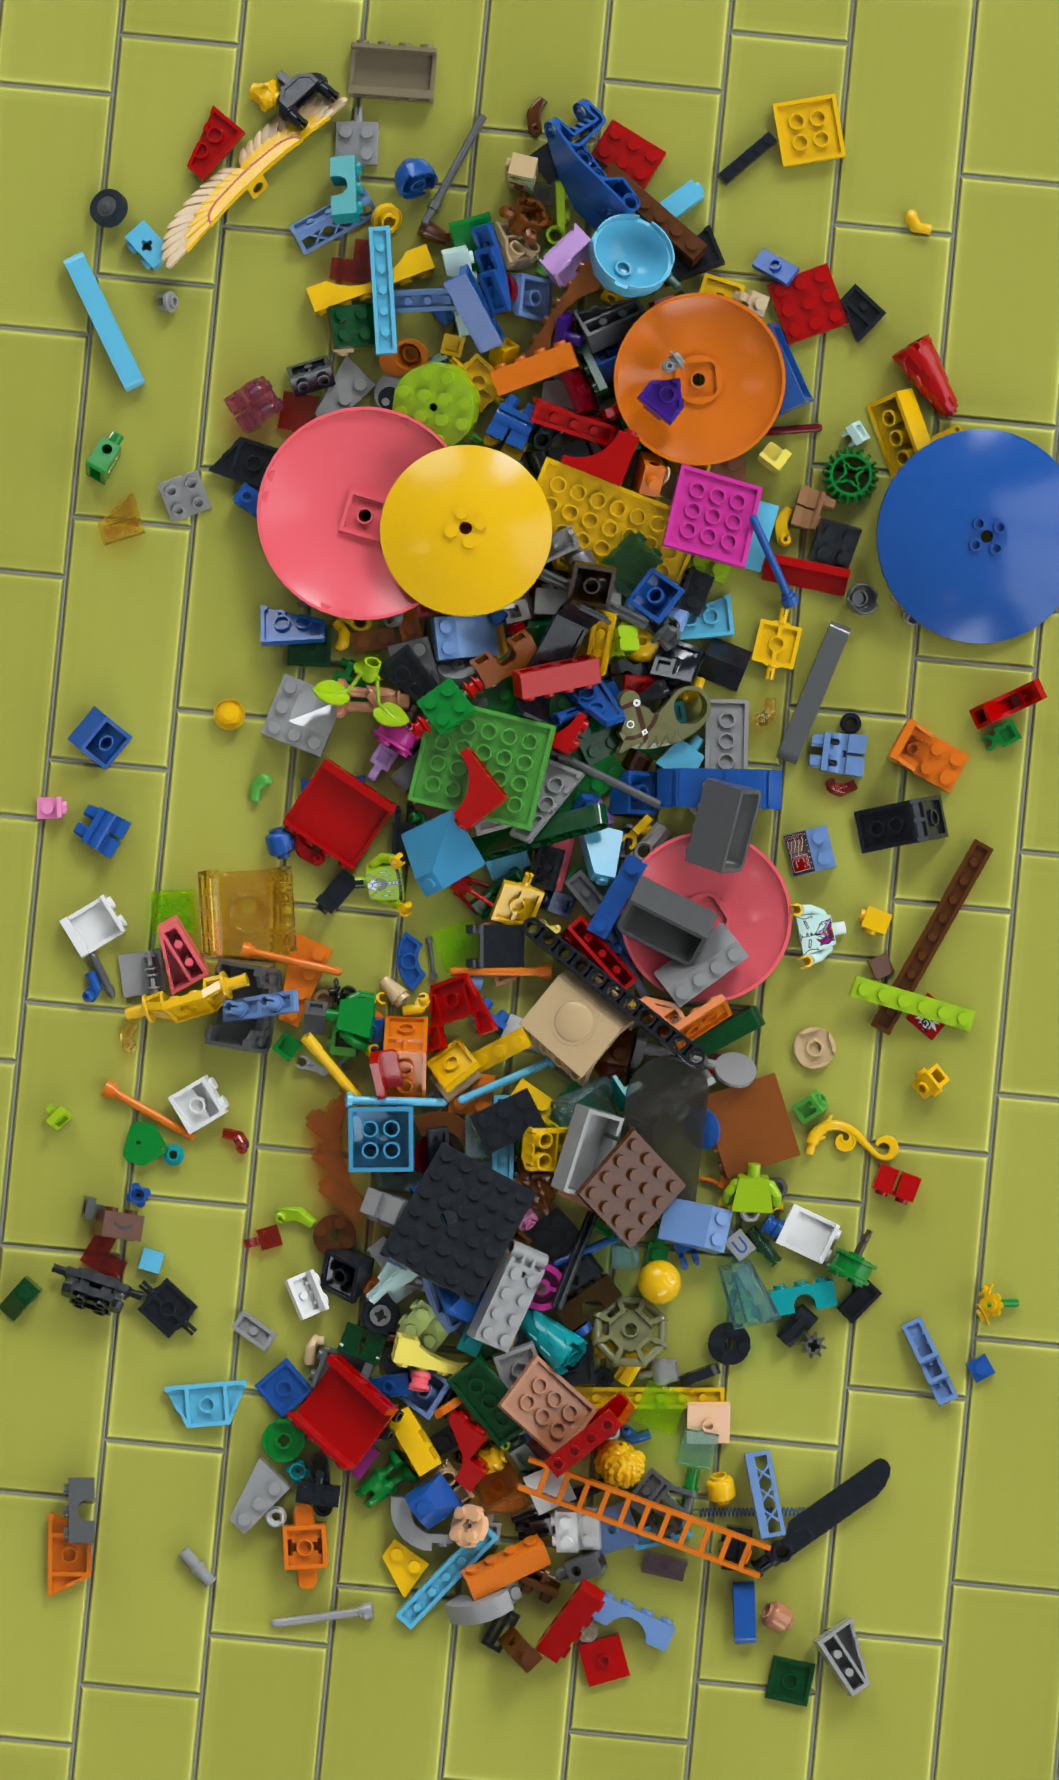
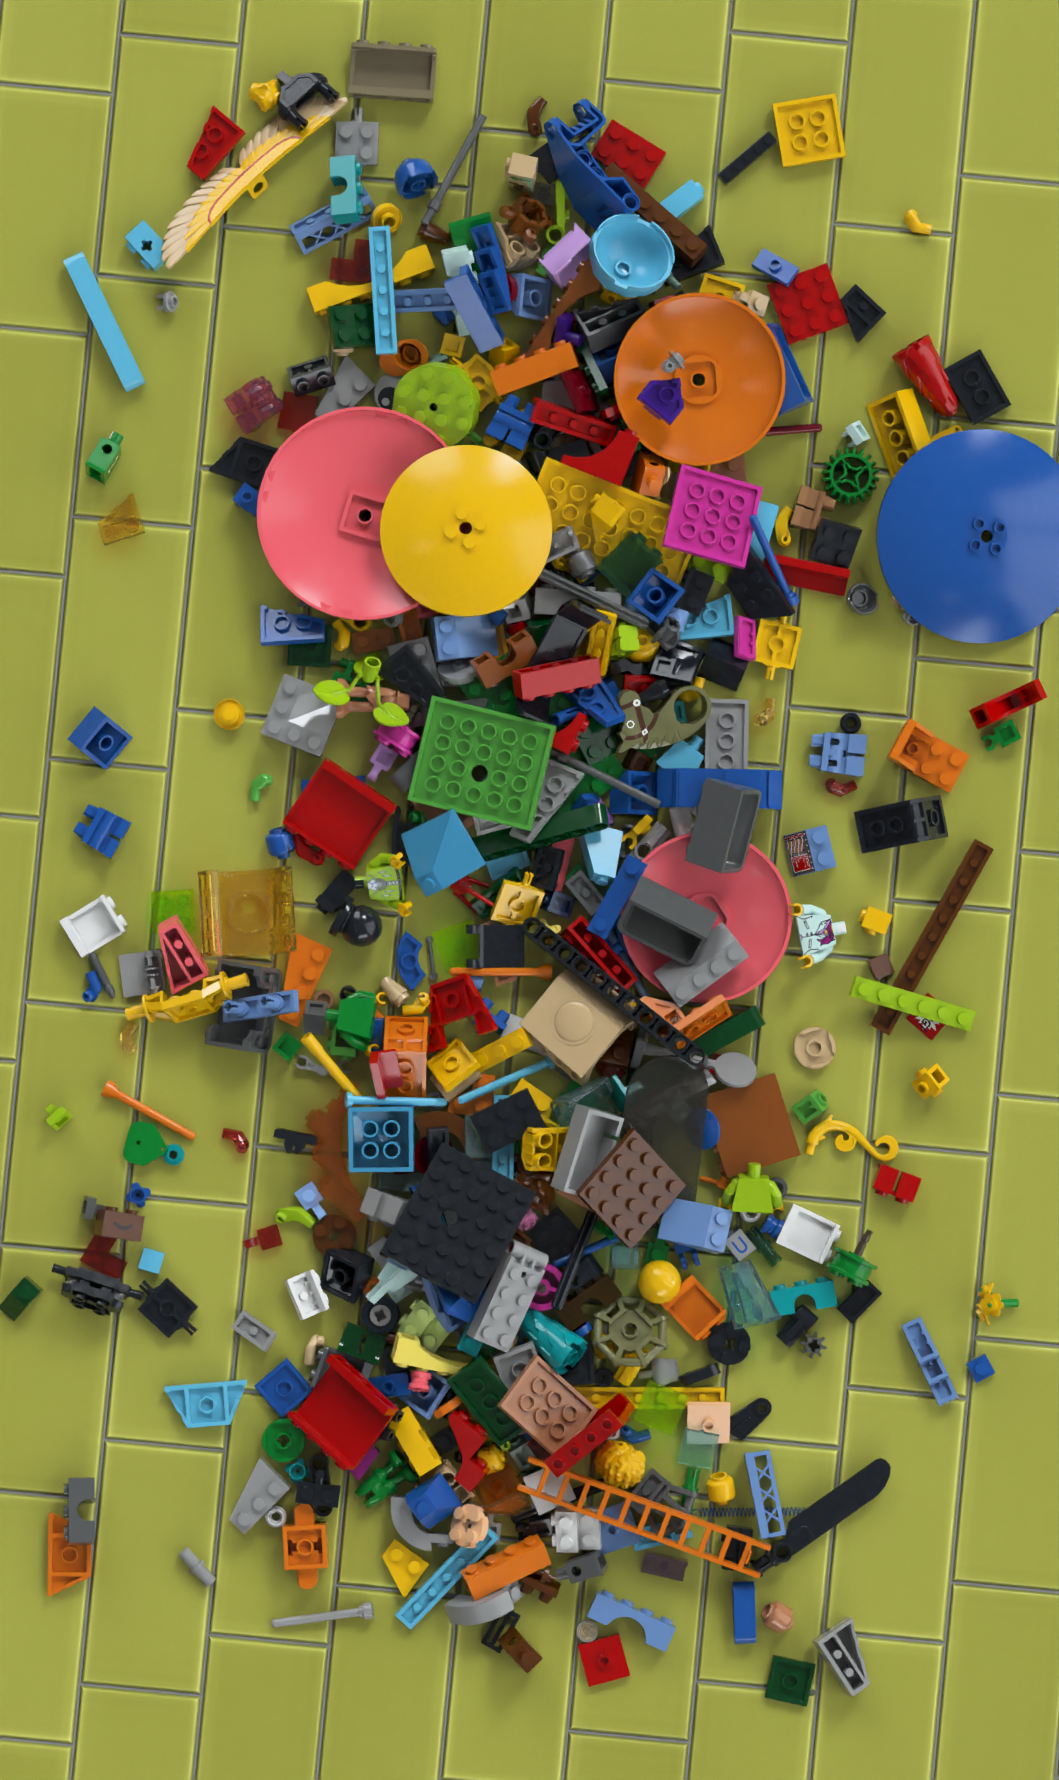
(51, 807): bright pink bracket -> none
(108, 208): black wheel -> none
(184, 495): light grey hinge -> none
(199, 1103): white plate -> none
(249, 951): orange piece -> none
(296, 1139): none -> black piece
(310, 1198): none -> light blue plate
(334, 991): black plant -> none
(358, 924): none -> black tile
(446, 706): green plate -> none
(482, 796): red arch -> none
(570, 1620): red brick -> none
(591, 583): dark brown brick -> none
(604, 514): none -> yellow slope
(681, 820): none -> white piece
(695, 1308): none -> orange panel
(744, 638): none -> dark pink plate
(748, 1418): none -> black piece
(757, 590): none -> black wing
(774, 457): light yellow panel -> none
(813, 692): dark grey beam -> none
(976, 387): none -> black plate

